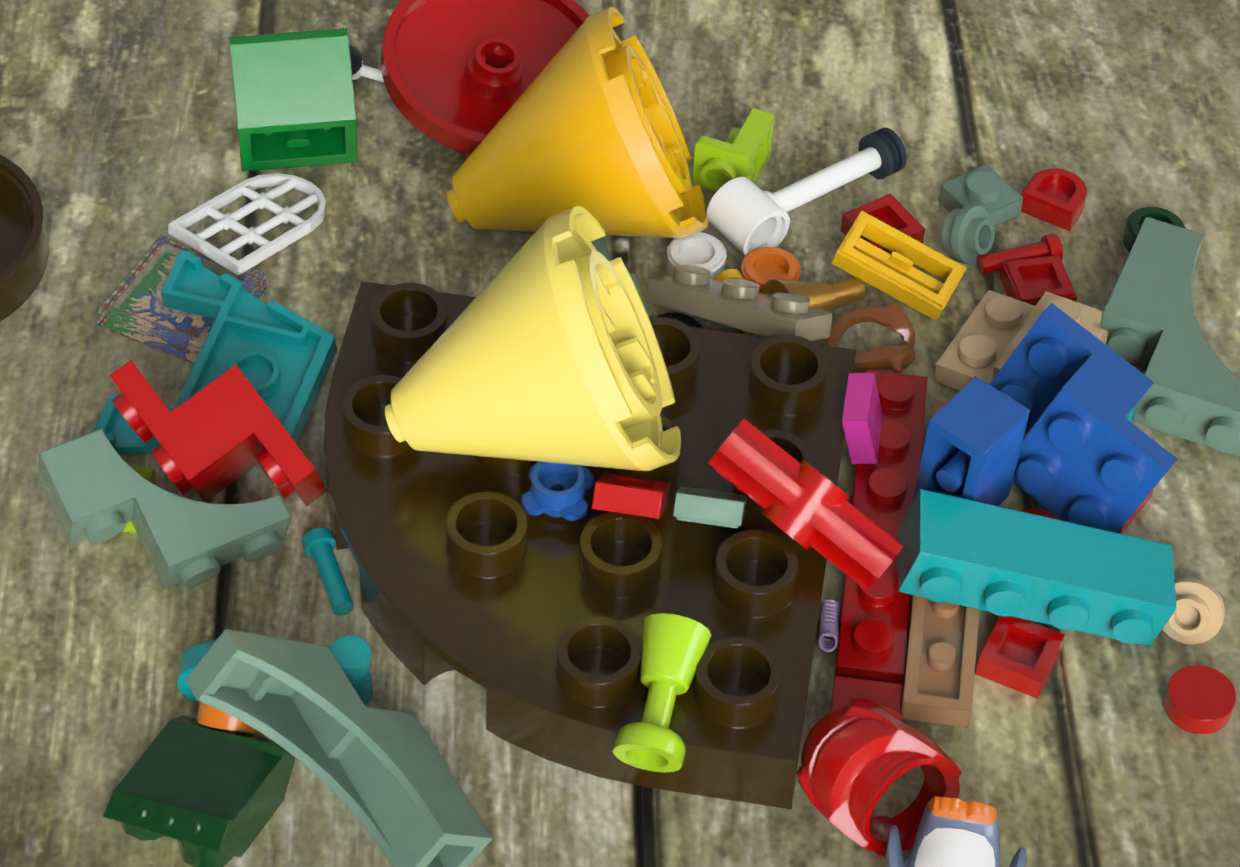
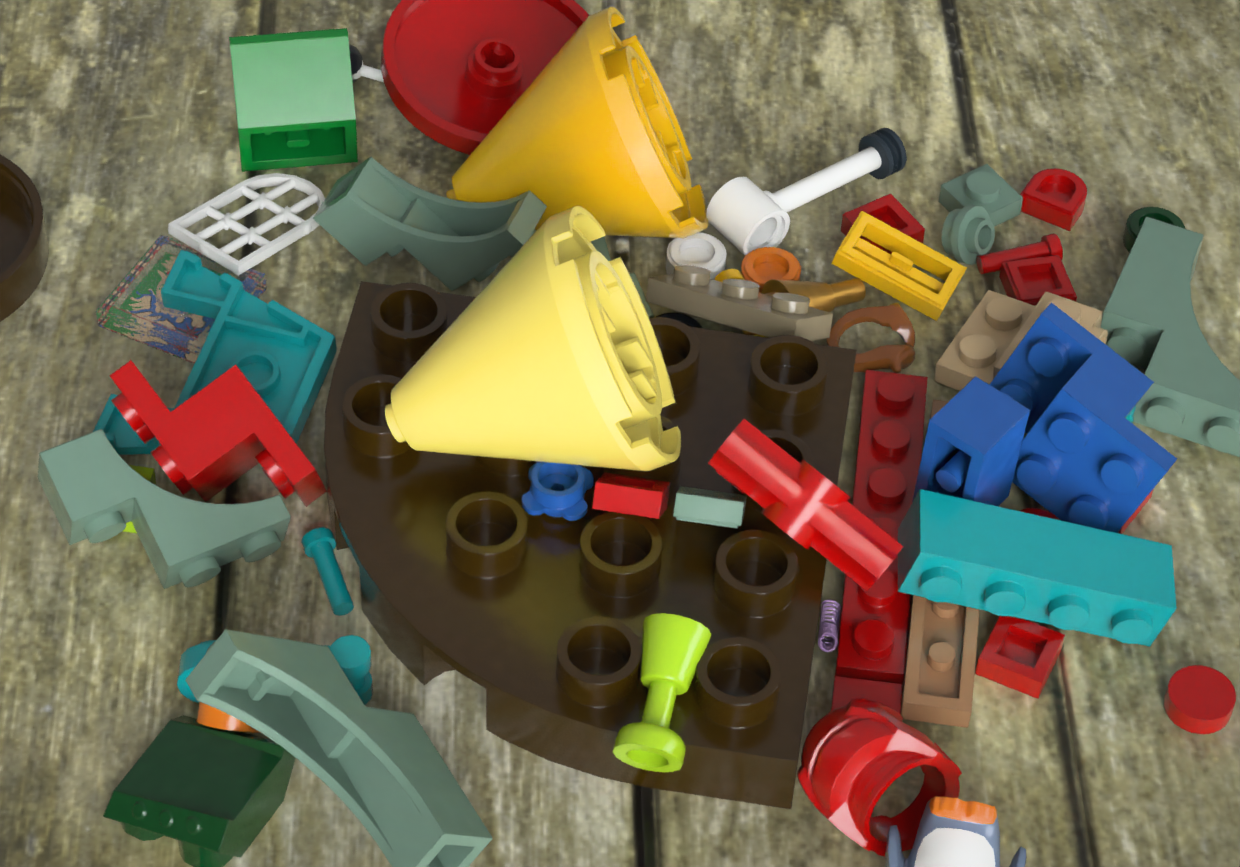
(454, 239): none -> sand green arch
(741, 156): lime bracket -> none
(862, 418): dark pink tile -> none
(1198, 612): tan plate -> none

